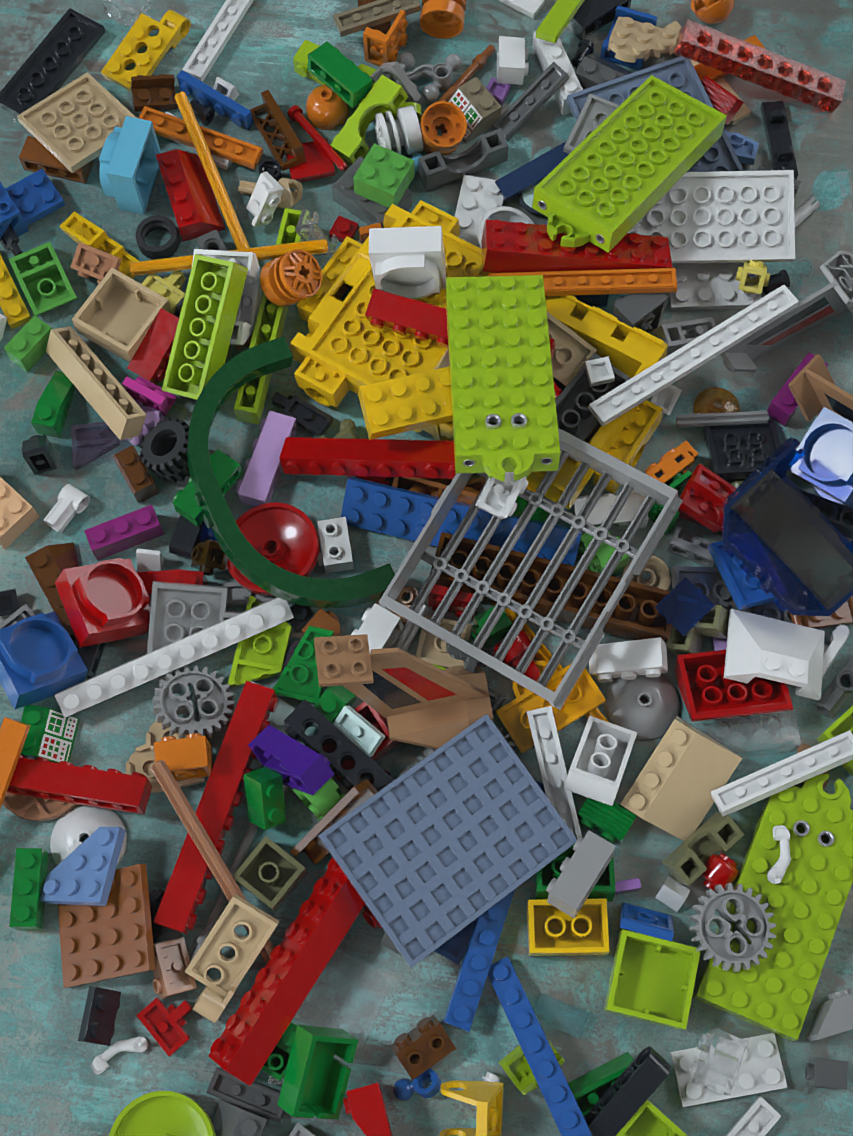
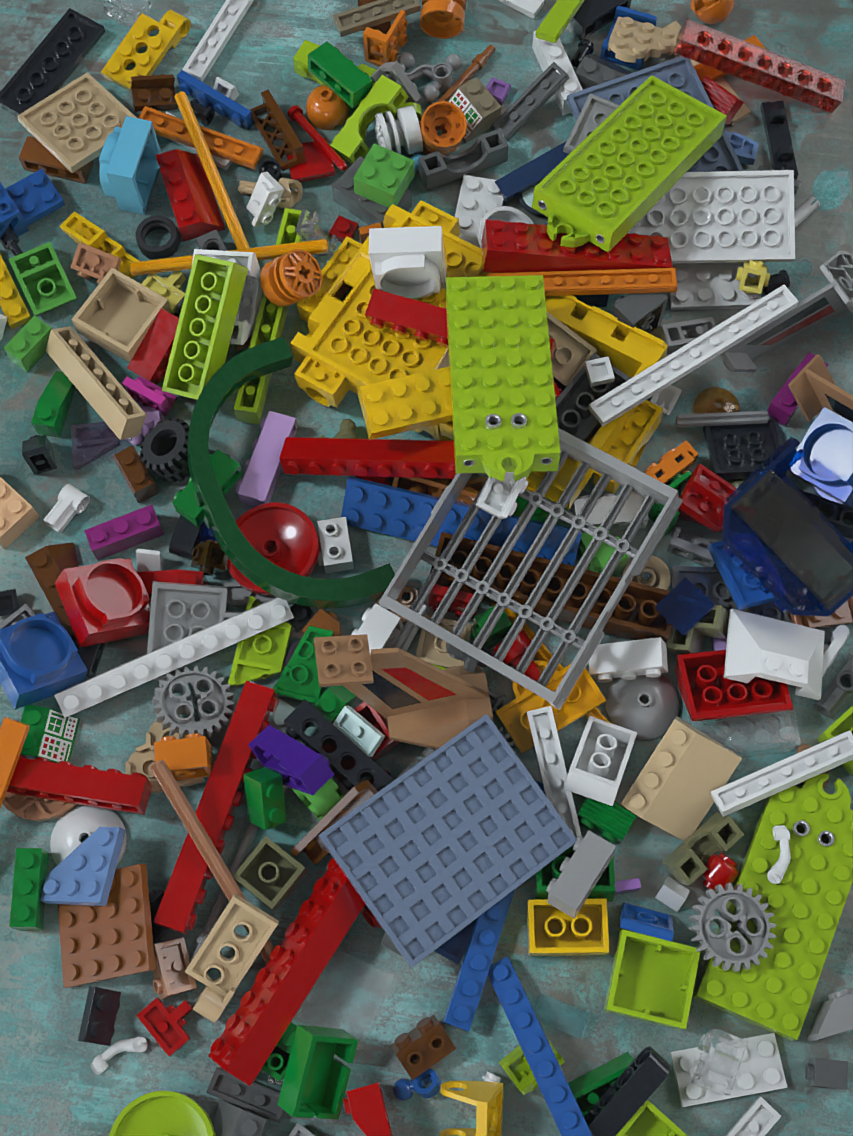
(306, 415): black hinge -> none
(511, 60): white brick -> none

